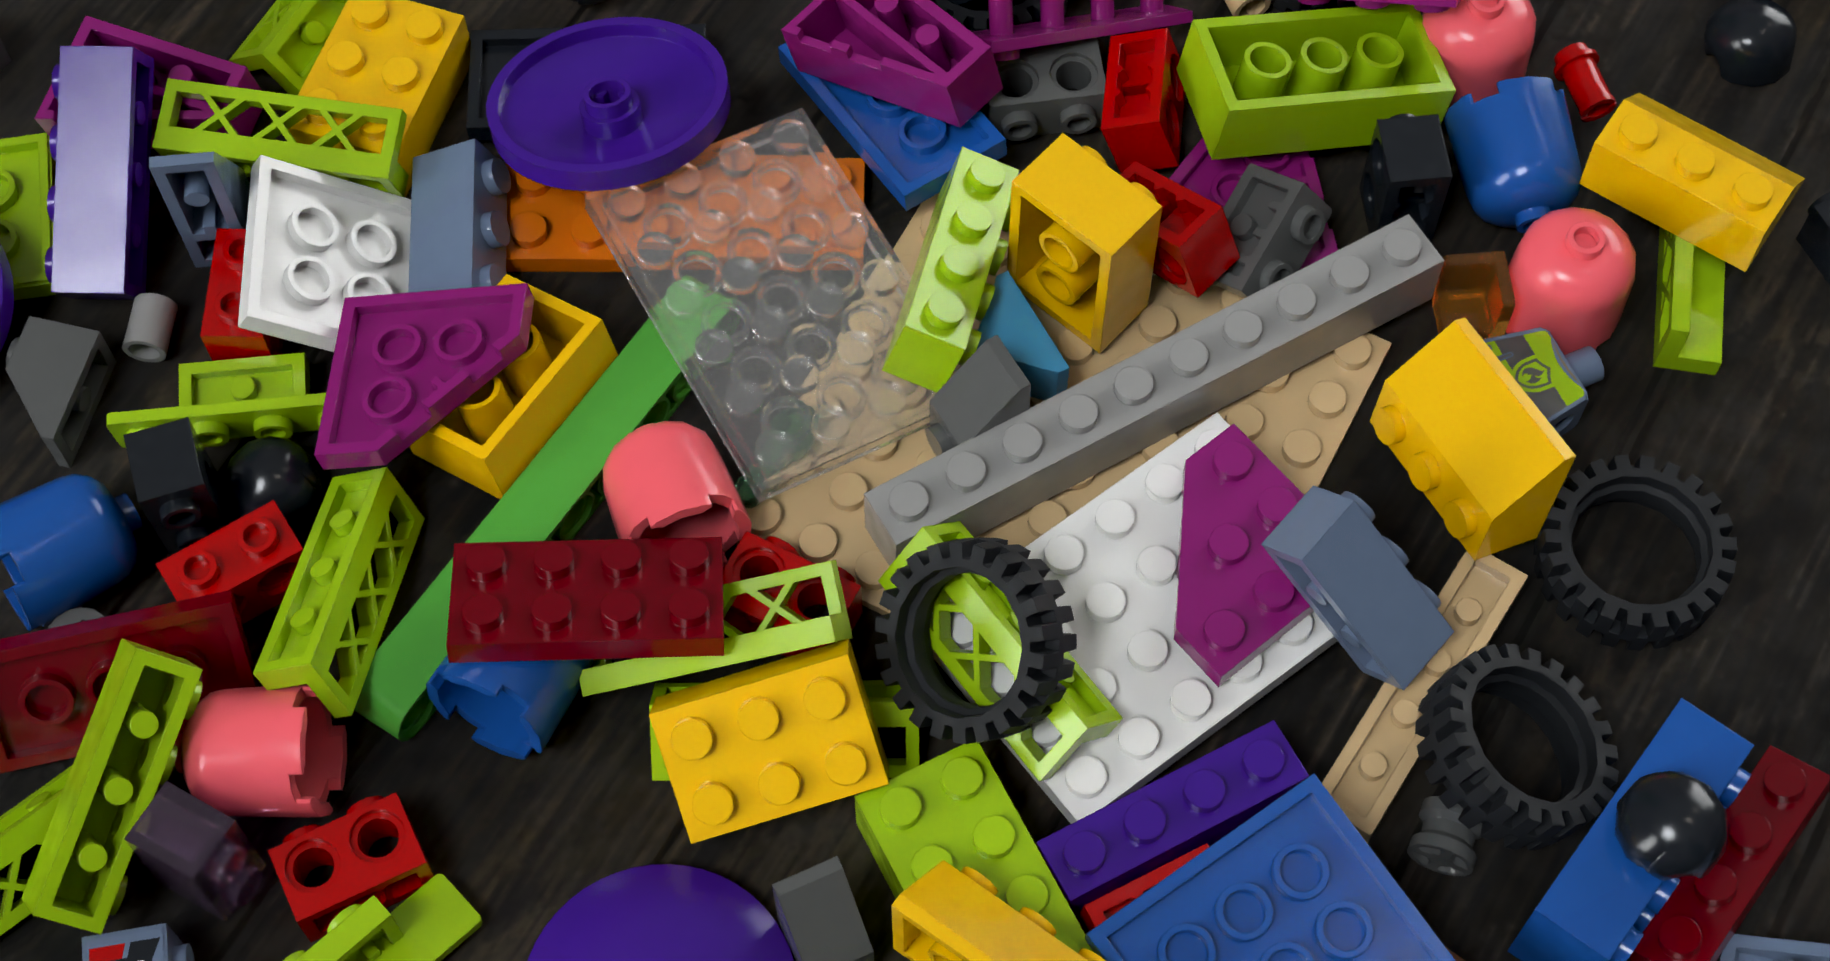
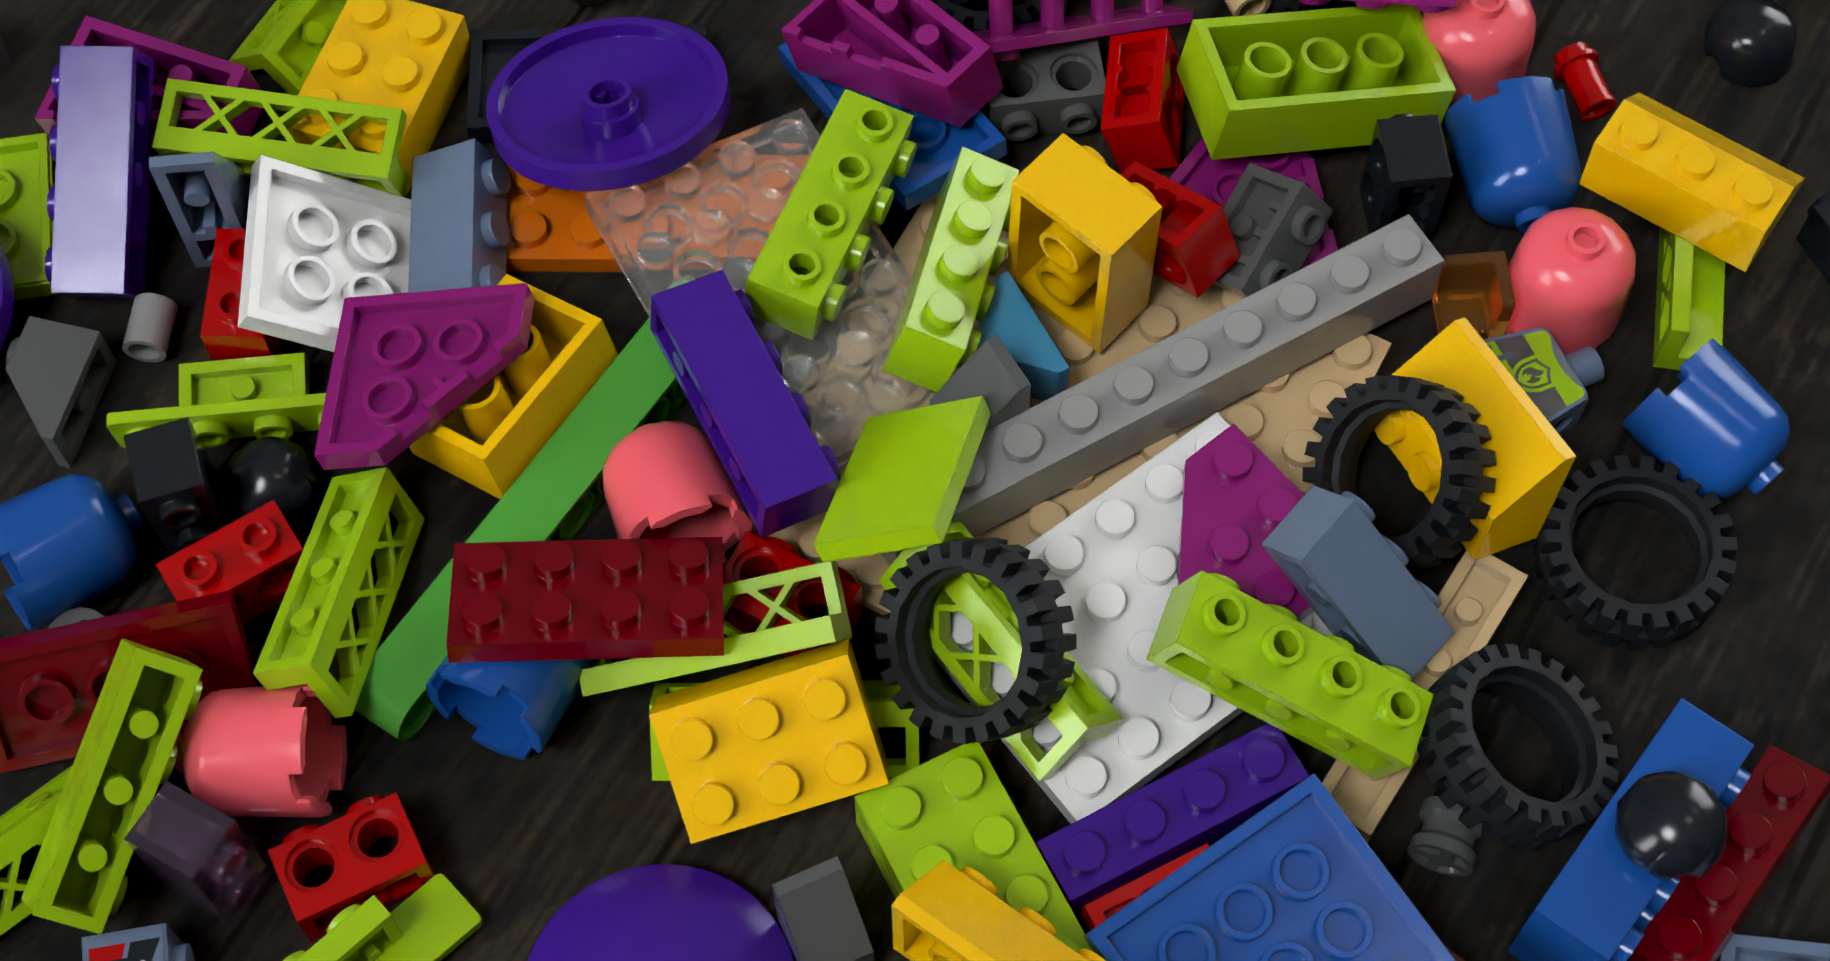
(744, 403): none -> dark purple brick
(829, 213): none -> lime brick
(903, 480): none -> lime tile
(1290, 675): none -> lime brick
(1459, 447): none -> black tyre
(1714, 425): none -> blue cylinder

